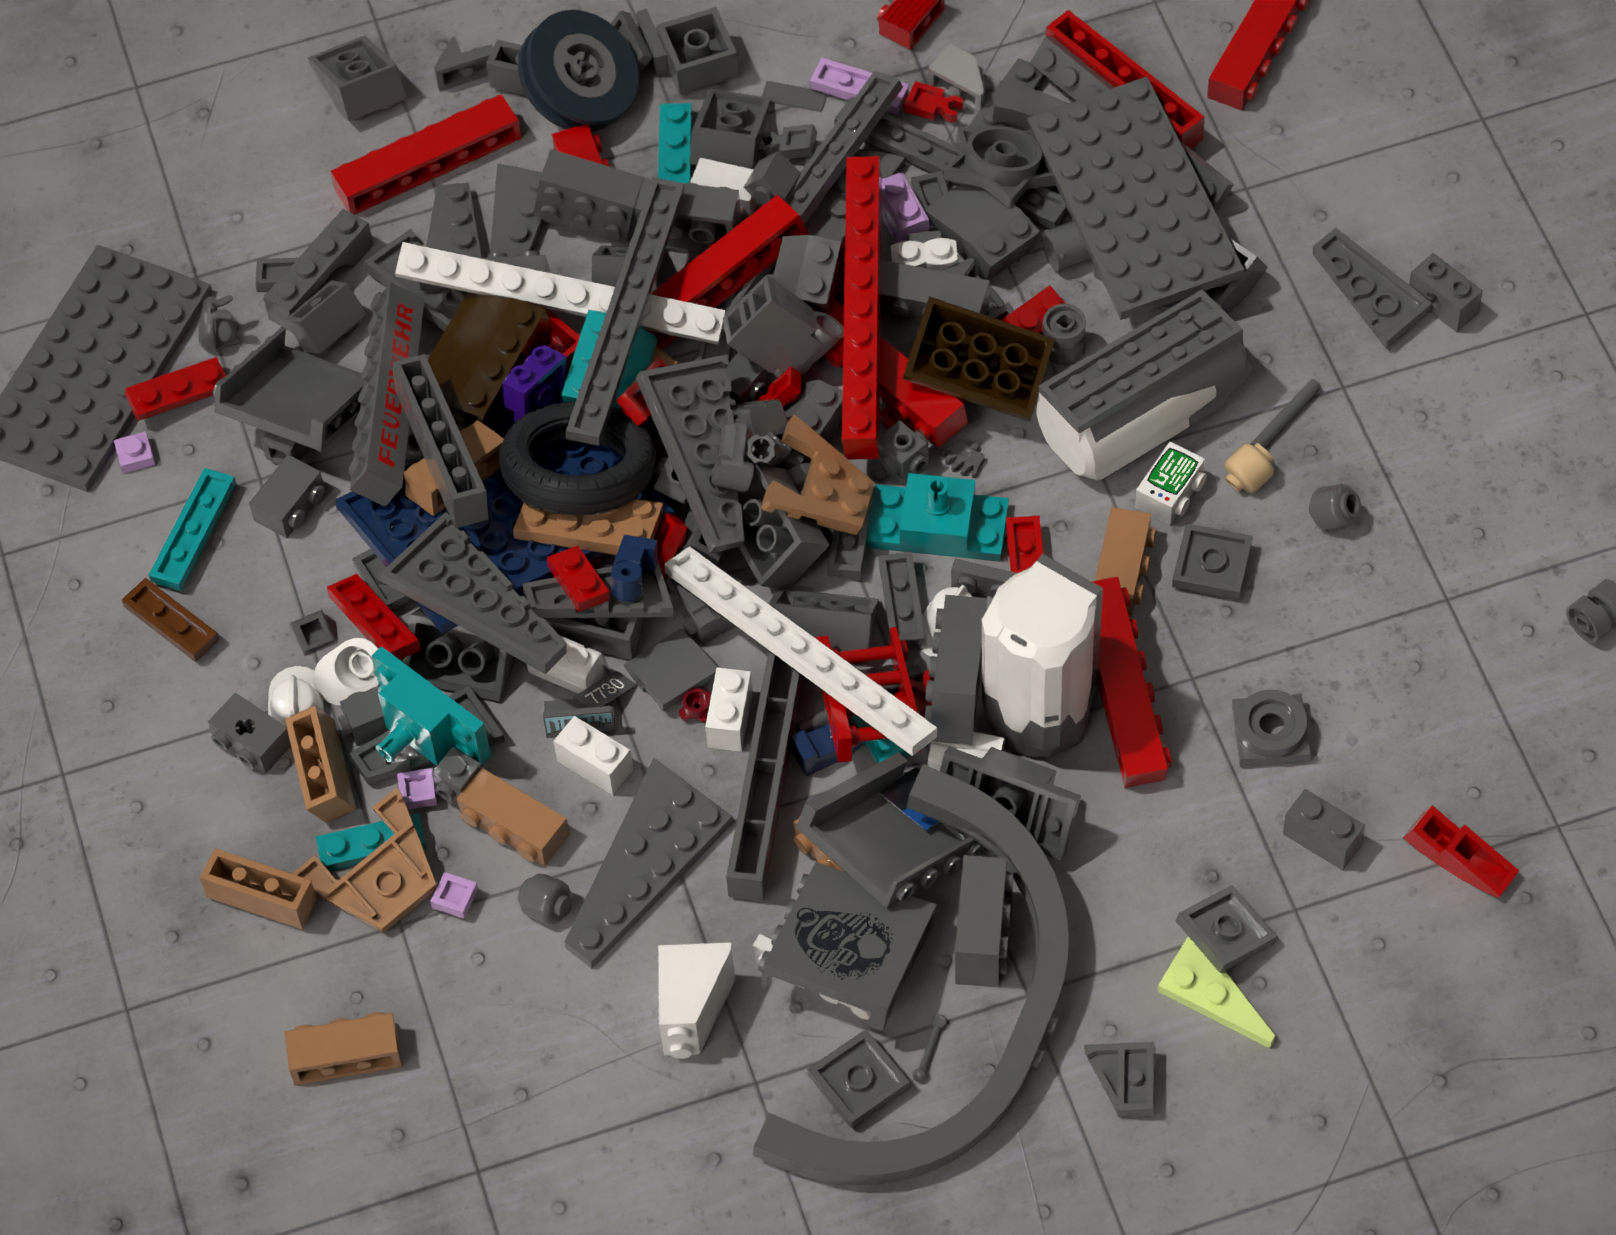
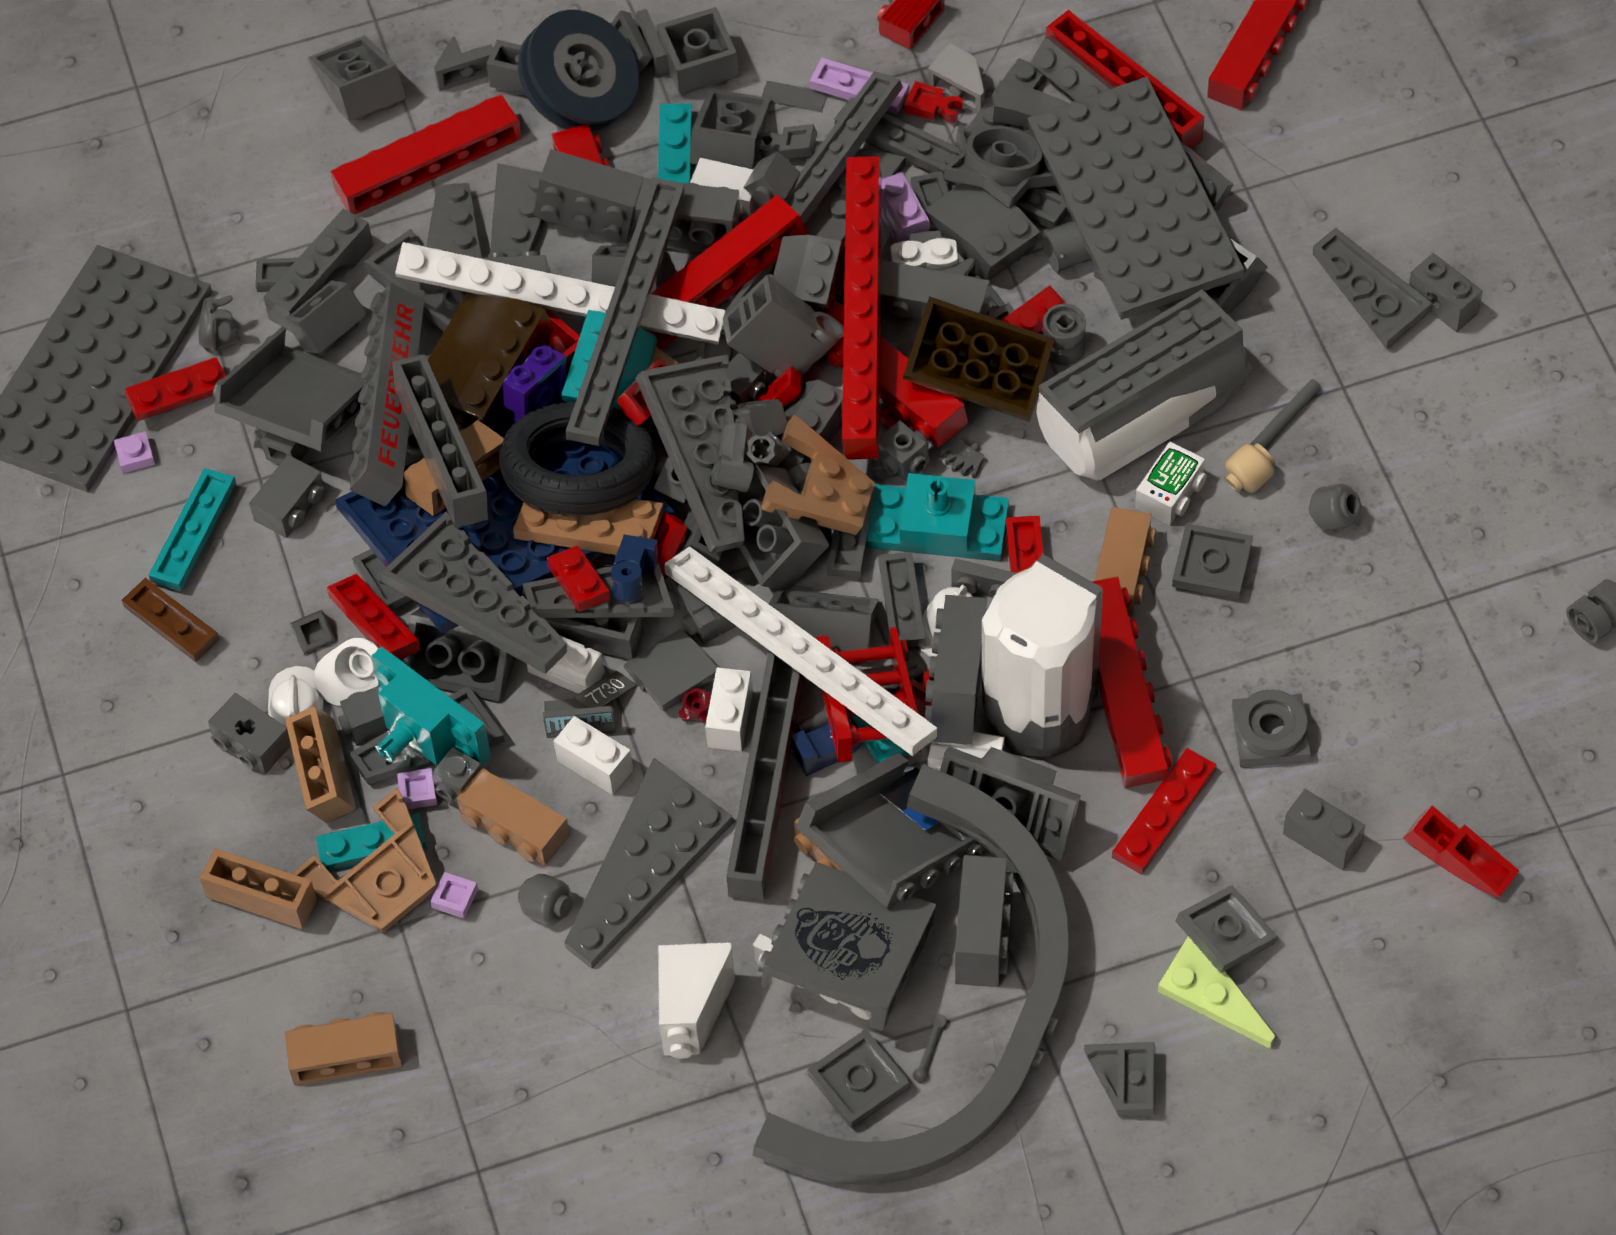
(1164, 811): none -> red plate

